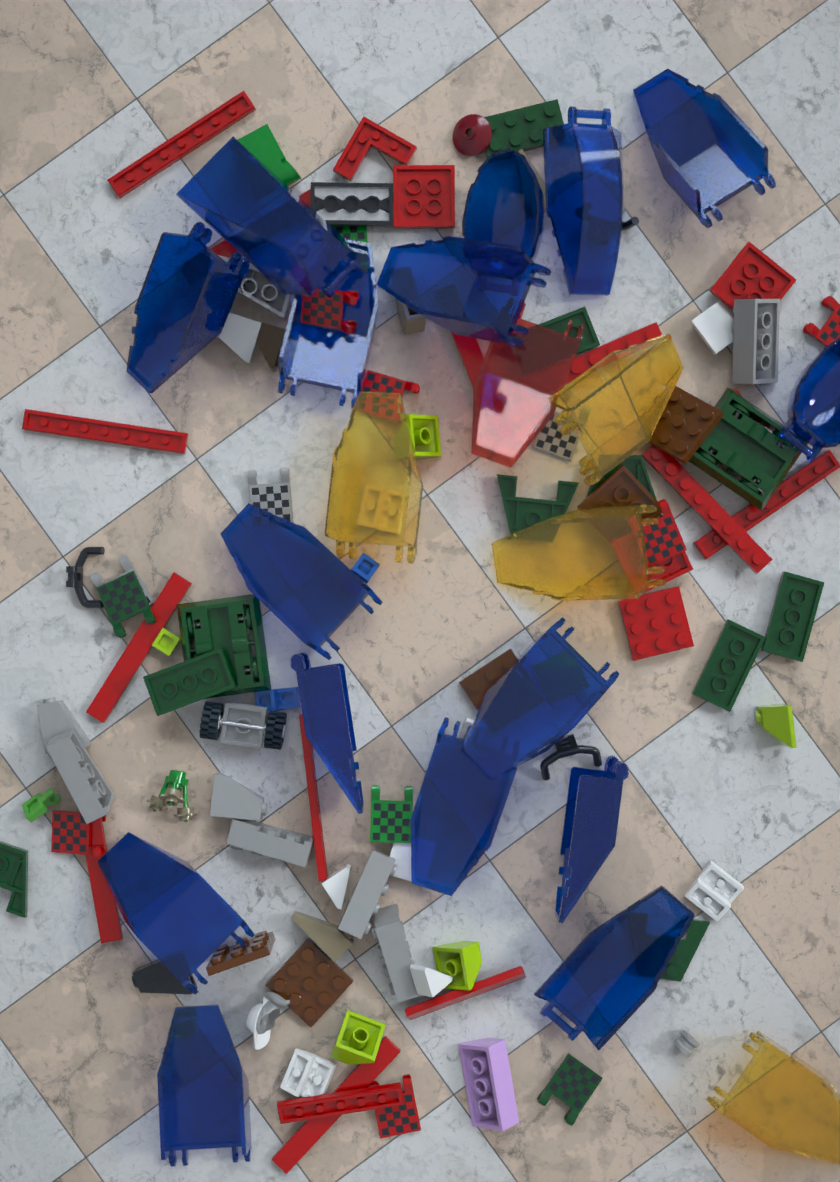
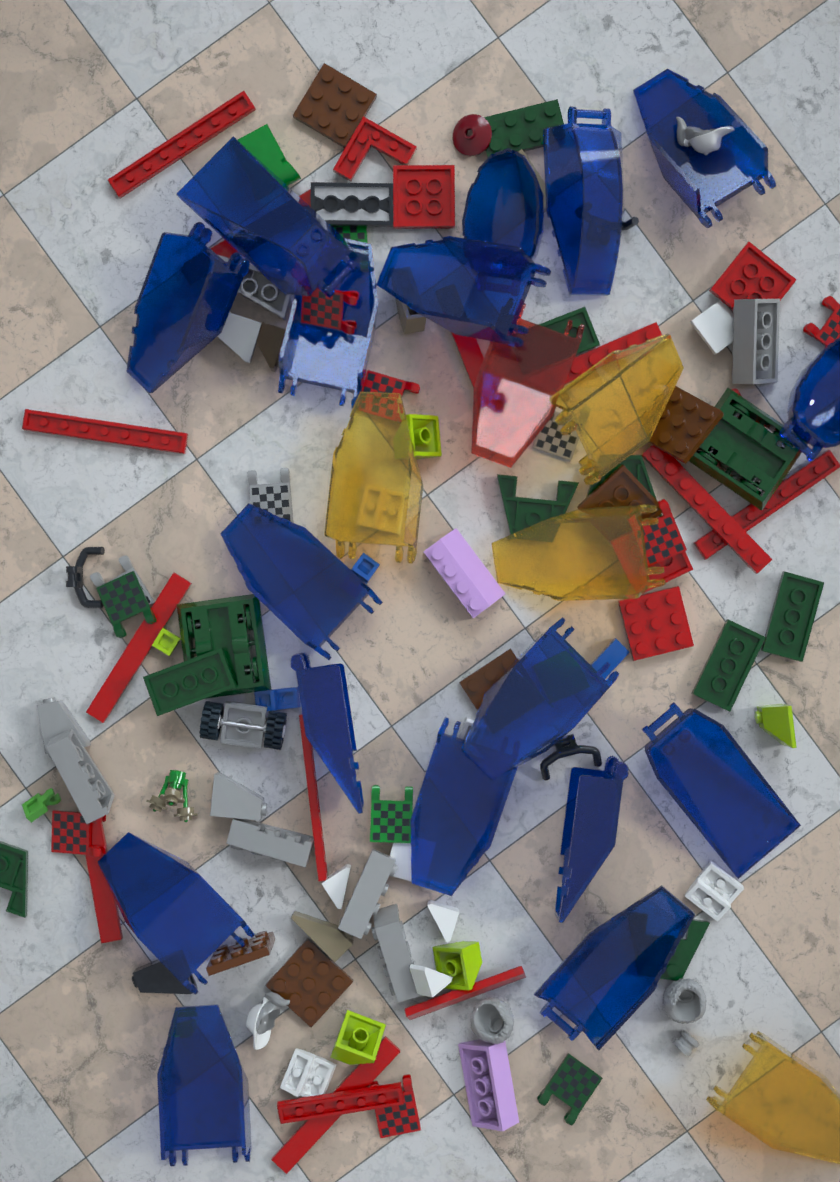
(334, 105): none -> reddish brown plate
(445, 917): none -> white slope
(464, 573): none -> lavender slope
(492, 1020): none -> light grey hair
(613, 654): none -> blue slope
(684, 1001): none -> light grey hair
(701, 140): none -> white hair
(718, 787): none -> clear blue windscreen

